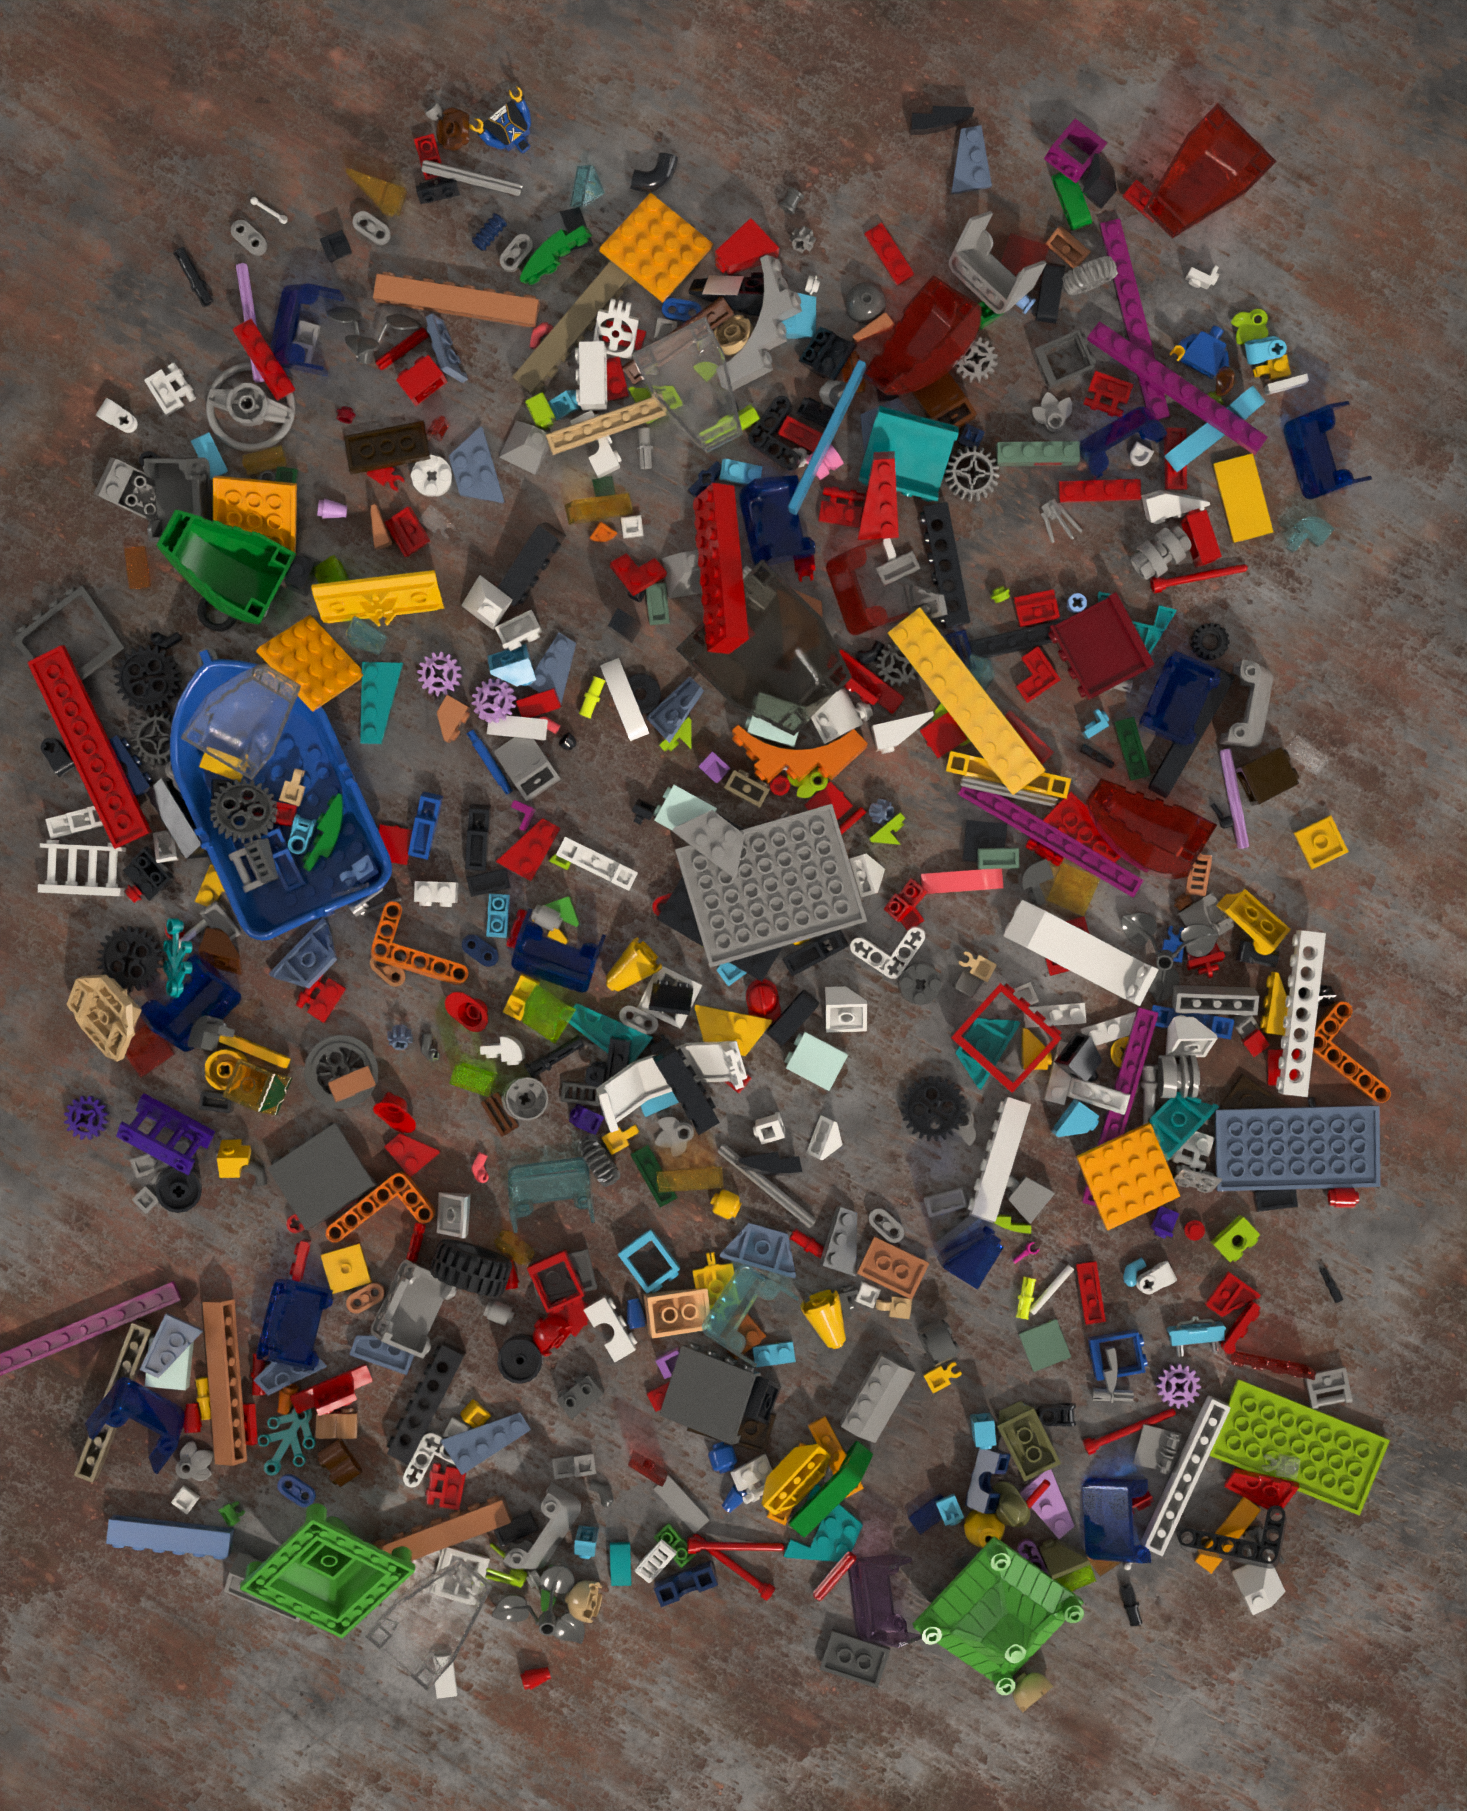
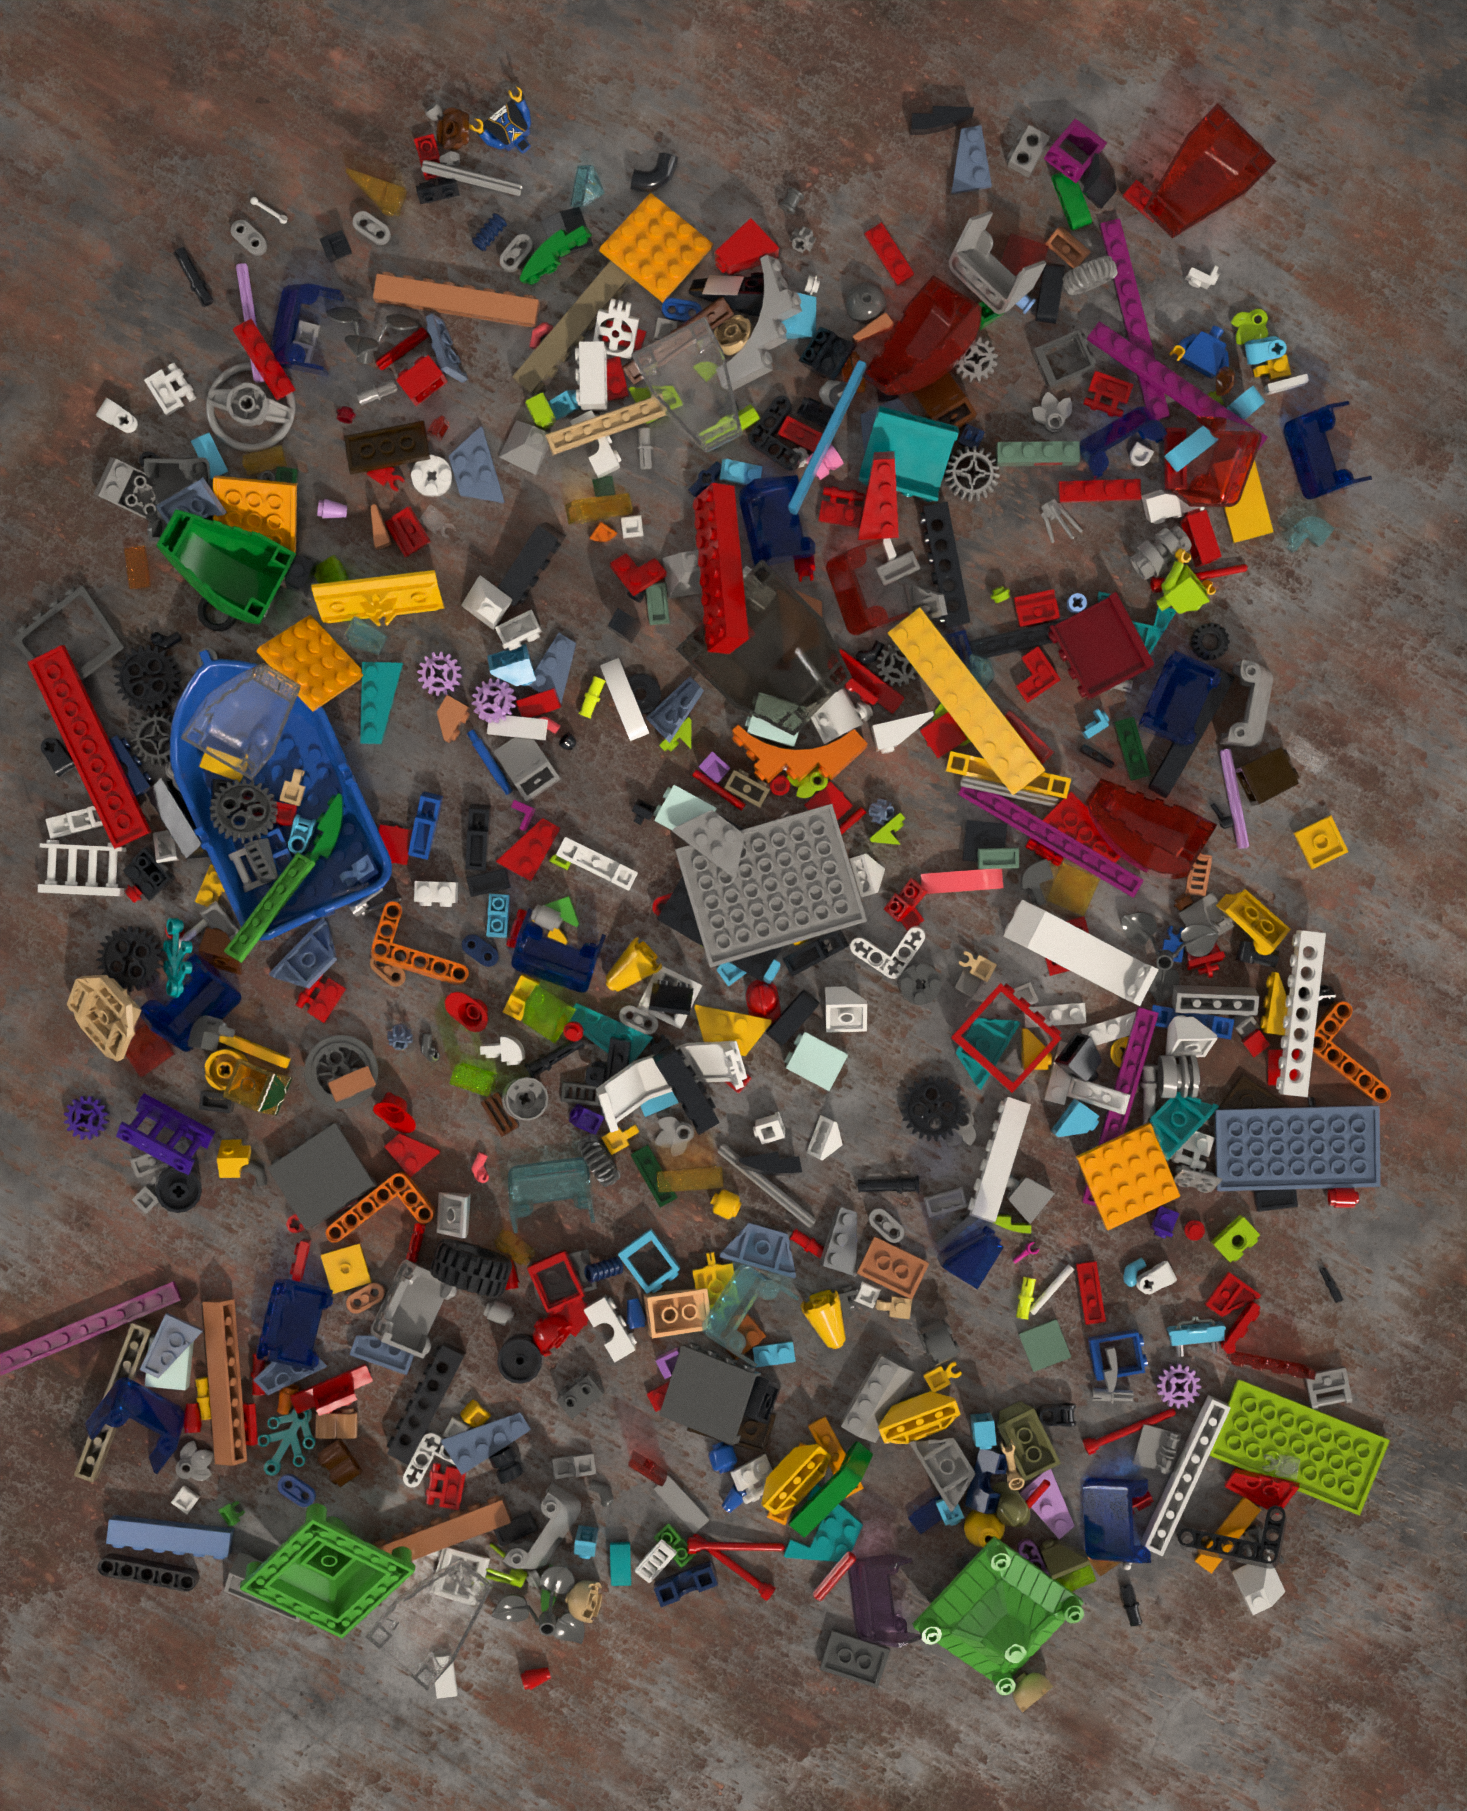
(139, 1576): none -> black beam
(193, 499): none -> sand blue wing
(269, 907): none -> bright green tile
(377, 392): none -> light grey axle
(450, 158): none -> light grey tile
(505, 1463): none -> black wheel
(573, 1031): none -> red plate
(603, 1269): none -> dark blue piece
(719, 790): none -> red bar
(771, 972): none -> medium azure tile
(881, 1185): none -> black pin
(918, 1418): none -> yellow wedge
(945, 1467): none -> light grey wing
(1014, 1478): none -> tan brick
(1031, 152): none -> light grey brick
(1183, 588): none -> lime torso
(1228, 467): none -> clear red windscreen

